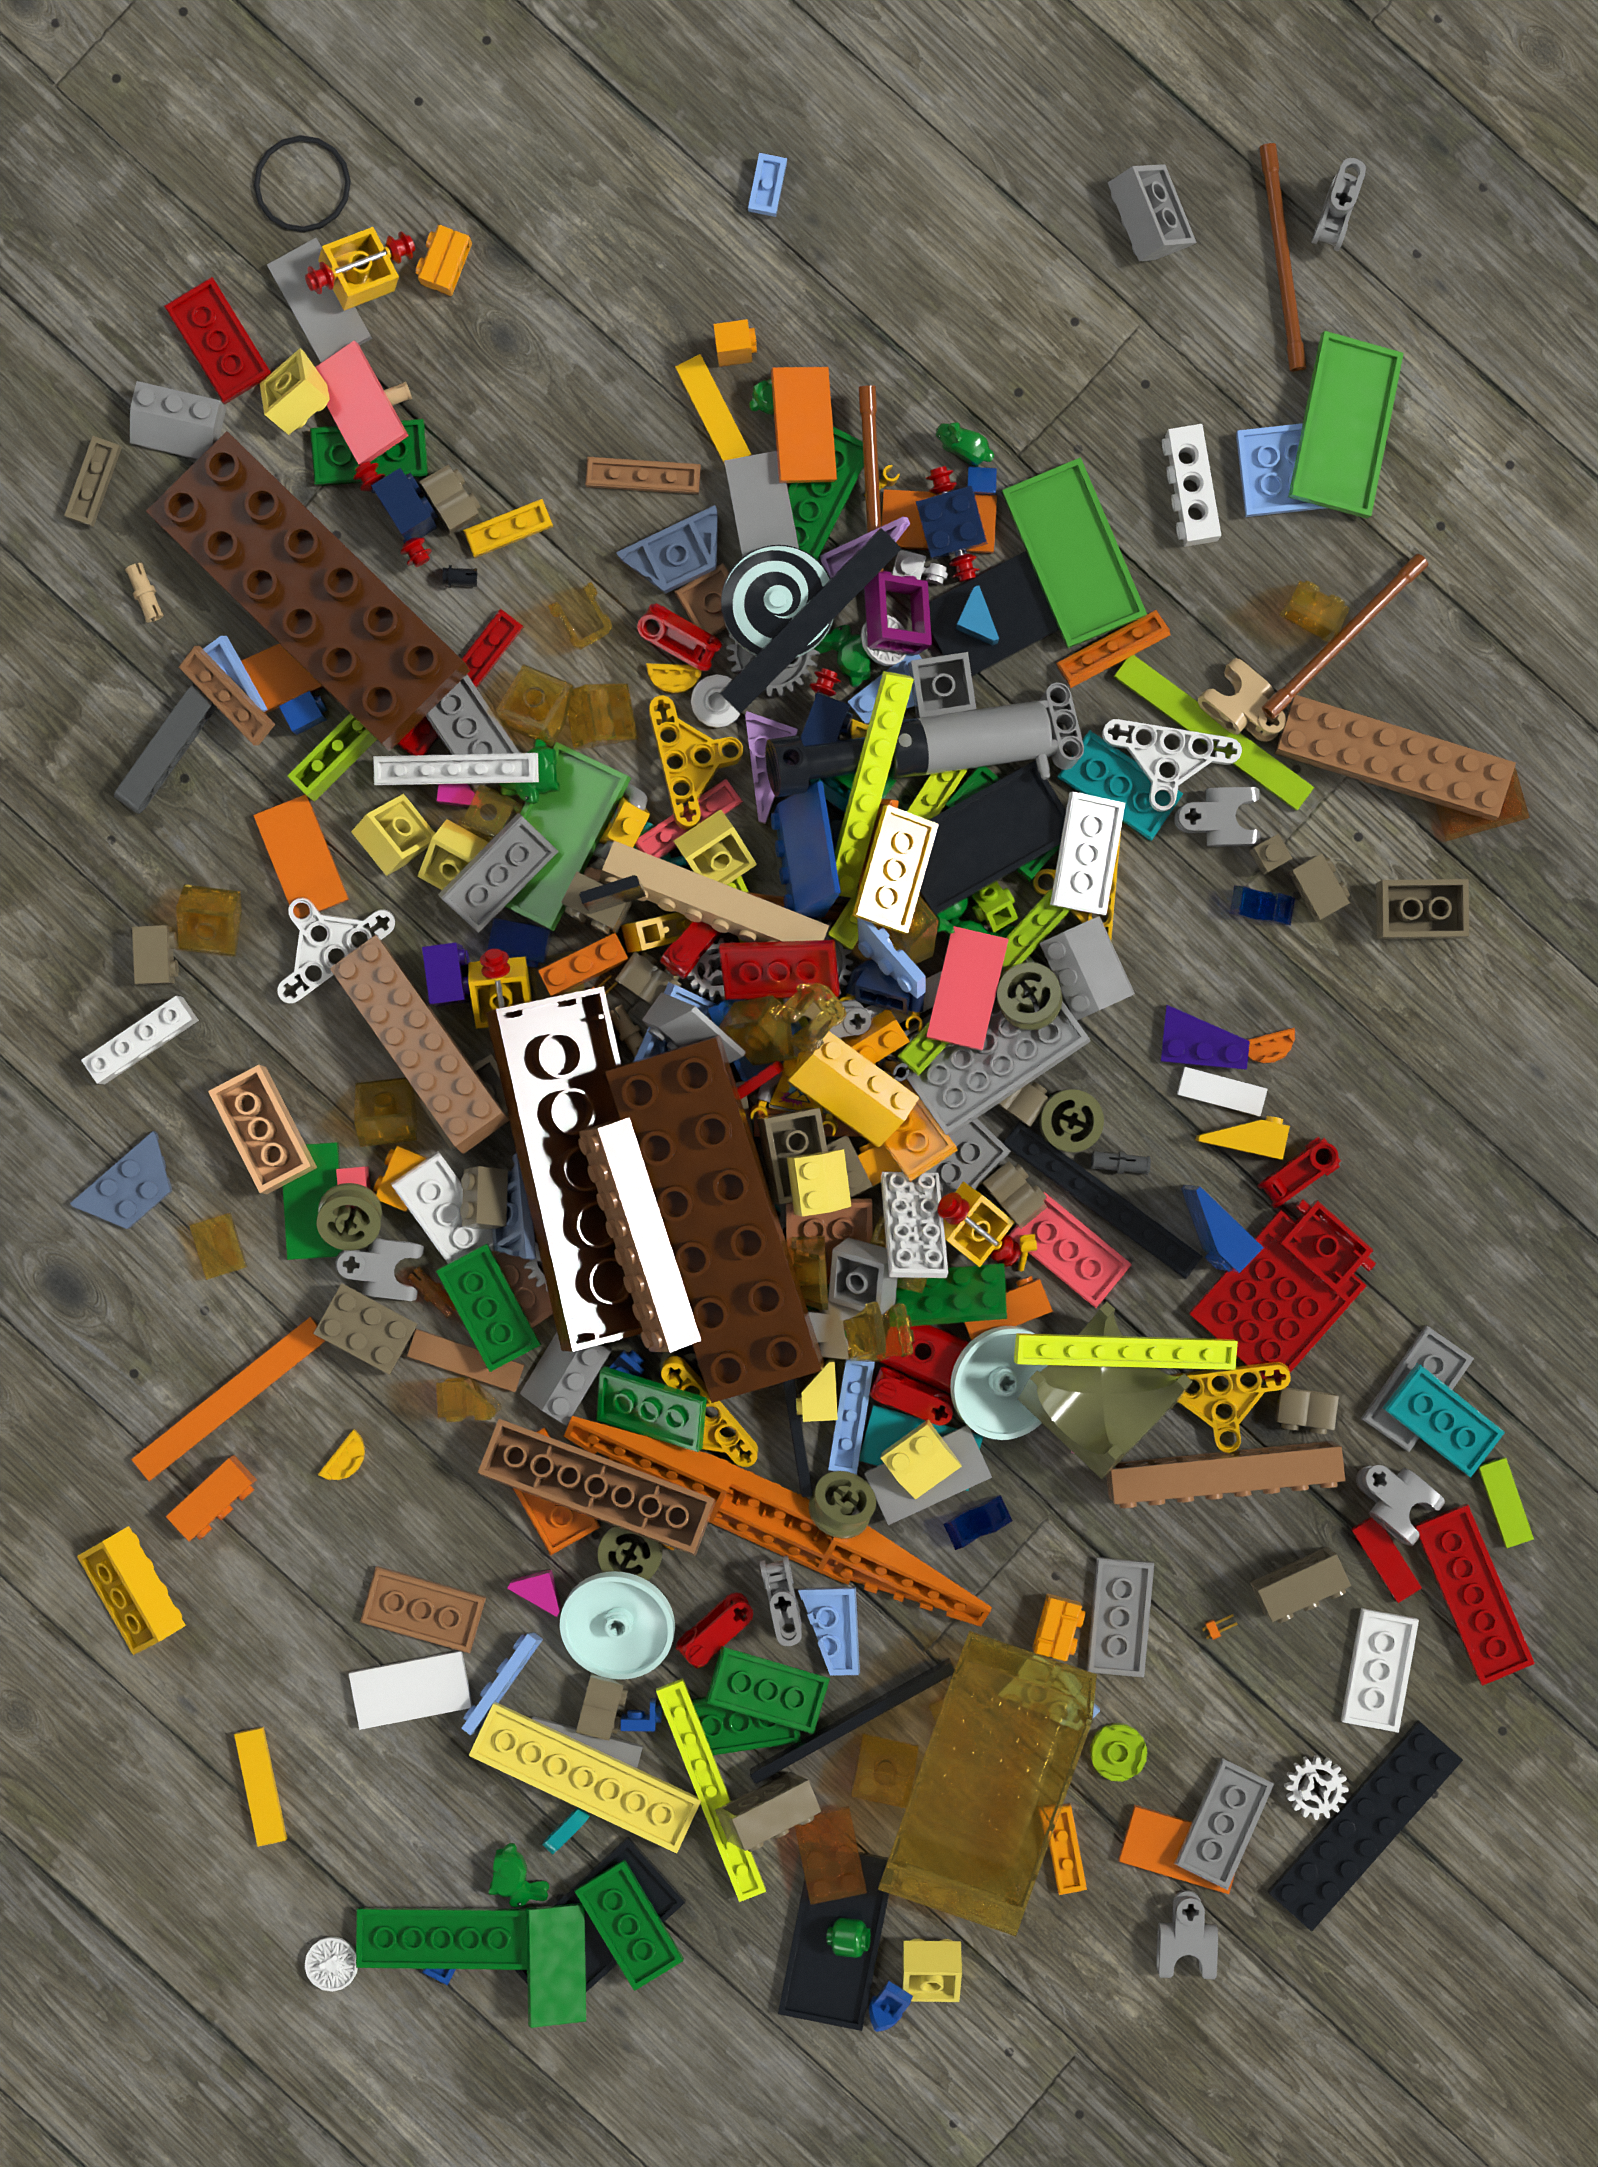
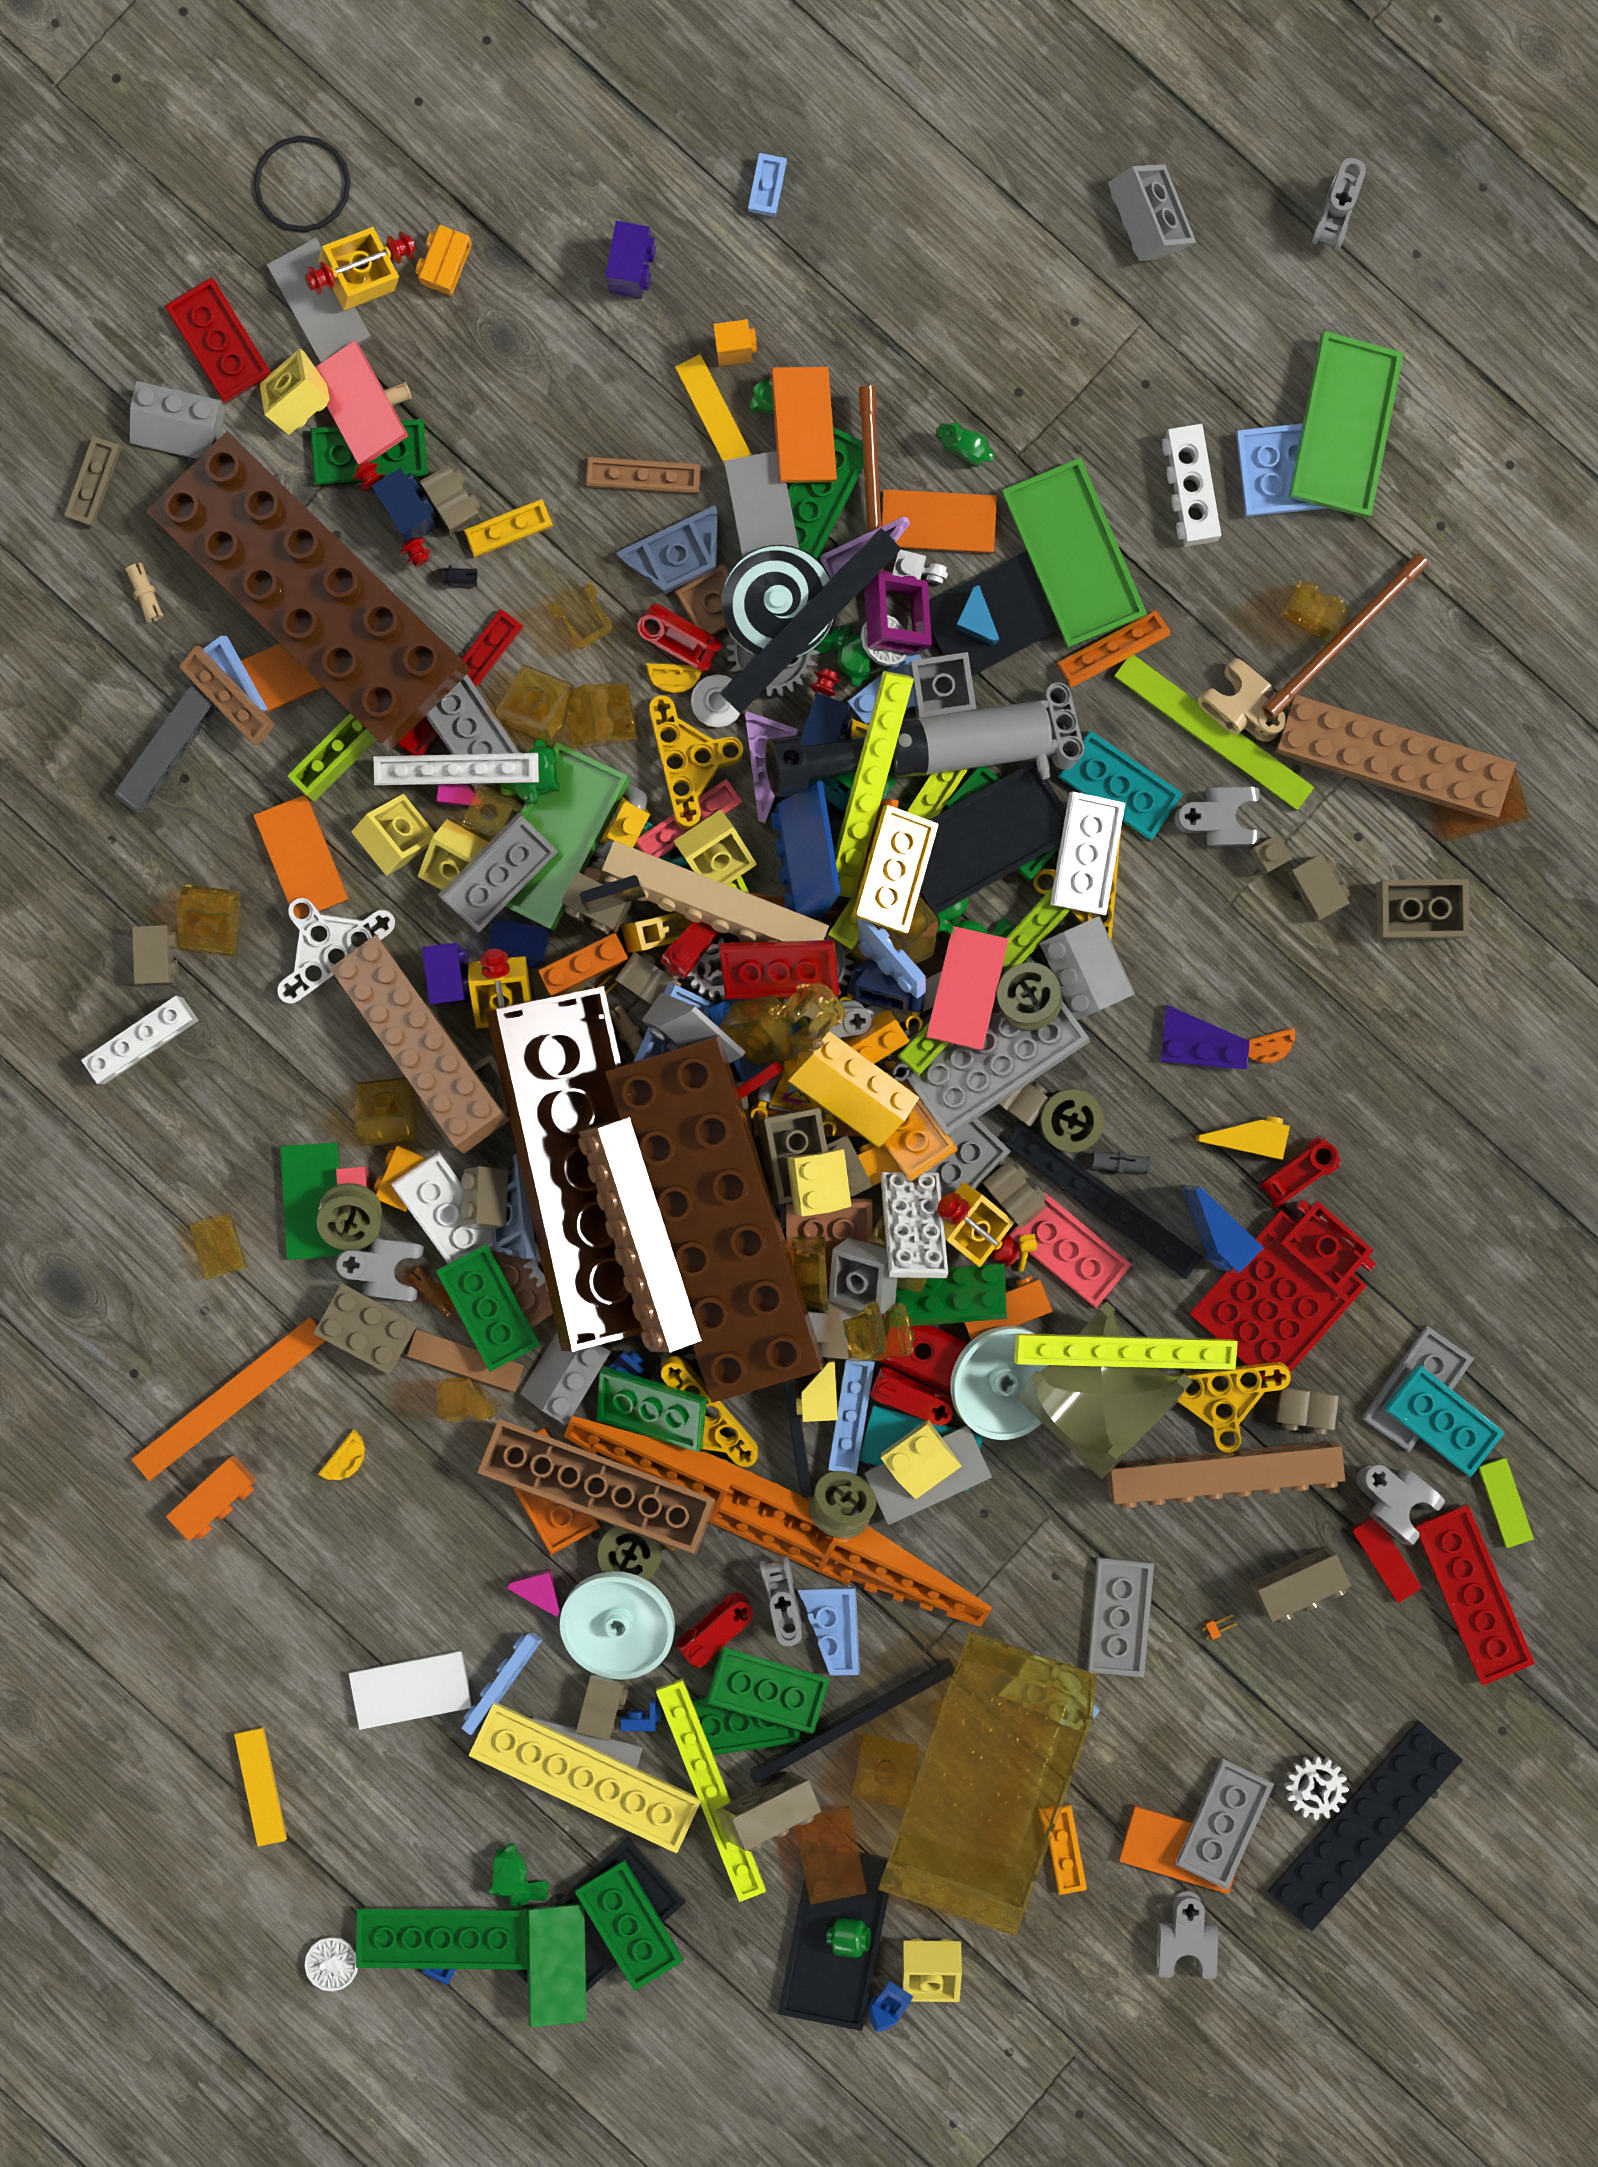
(129, 1186): sand blue wing -> none
(131, 1590): yellow slope -> none
(262, 1129): light nougat brick -> none
(304, 712): blue brick -> none
(423, 1609): medium nougat tile -> none
(565, 1830): teal beam -> none
(629, 260): none -> dark purple brick
(885, 481): yellow hand -> none
(952, 523): dark blue brick -> none
(977, 1522): clear blue slope -> none
(982, 480): blue slope -> none
(995, 906): lime brick -> none
(1057, 1627): light orange brick -> none
(1118, 1752): lime tile -> none
(1183, 758): white beam -> none
(1222, 1091): white tile -> none
(1262, 905): clear blue slope -> none
(1270, 169): dark orange piece -> none
(1379, 1670): white tile -> none

